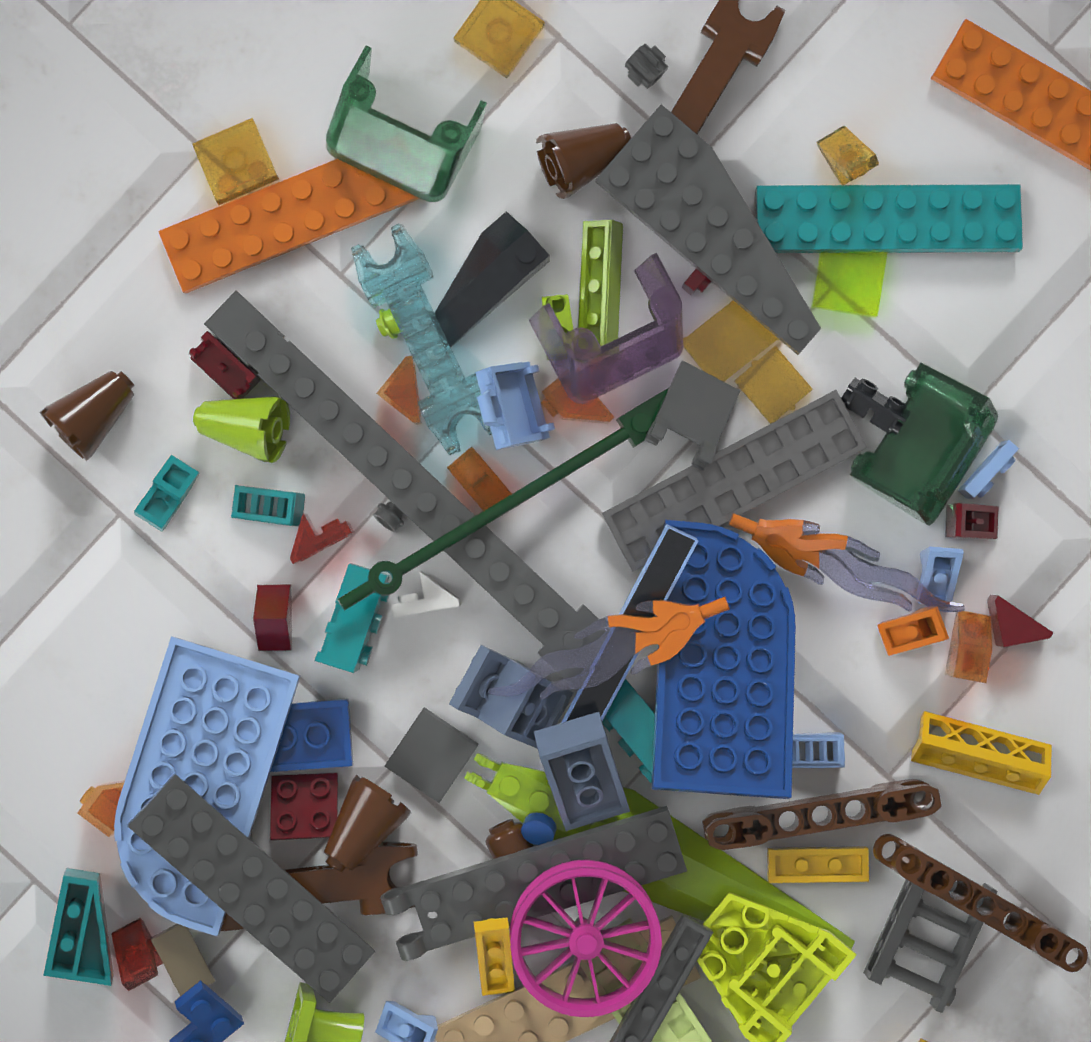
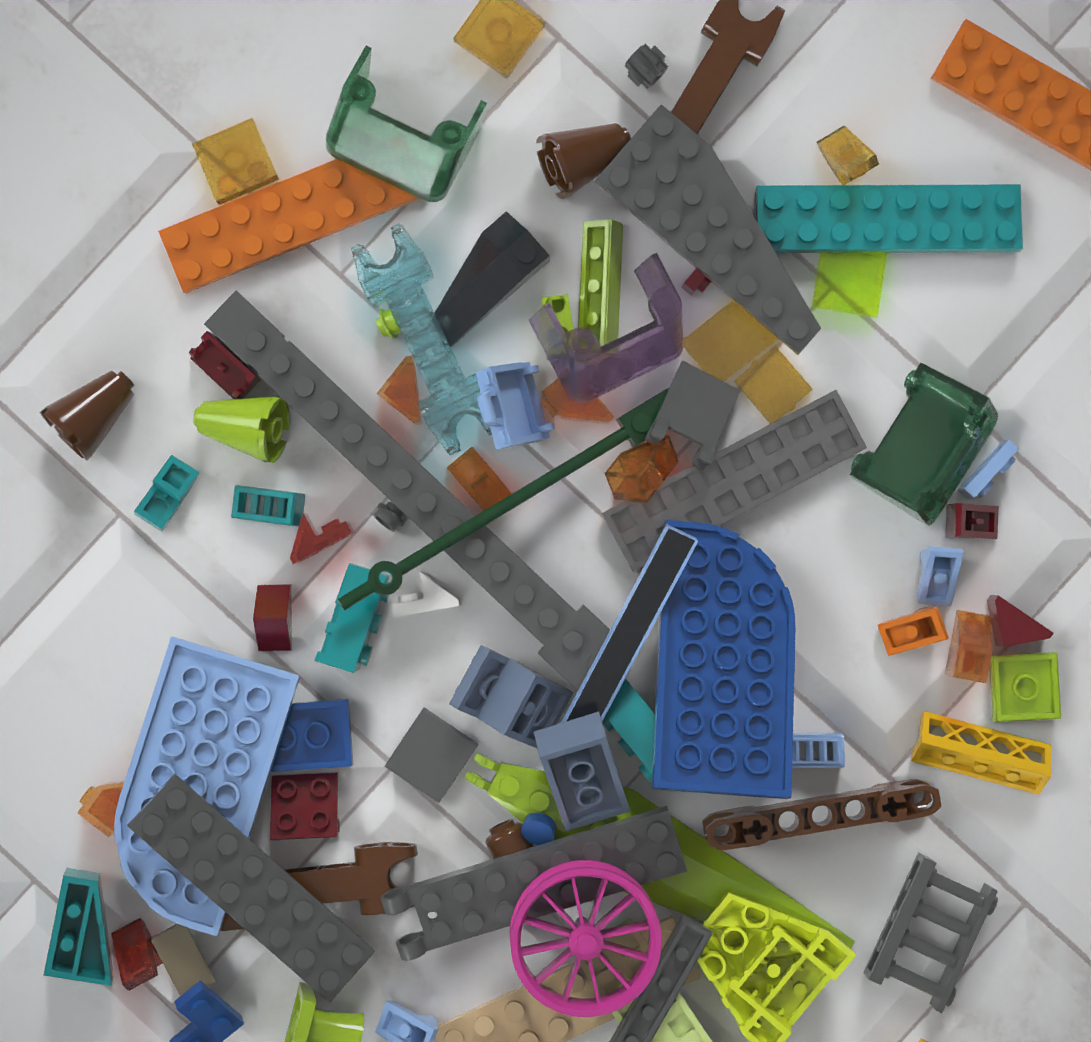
(362, 824): reddish brown cone -> none
(494, 956): yellow plate -> none
(624, 638): piece -> none
(641, 470): none -> clear orange slope
(797, 540): piece -> none
(818, 864): yellow plate -> none
(866, 397): black hinge -> none
(1019, 924): reddish brown piece -> none
(1025, 687): none -> lime plate

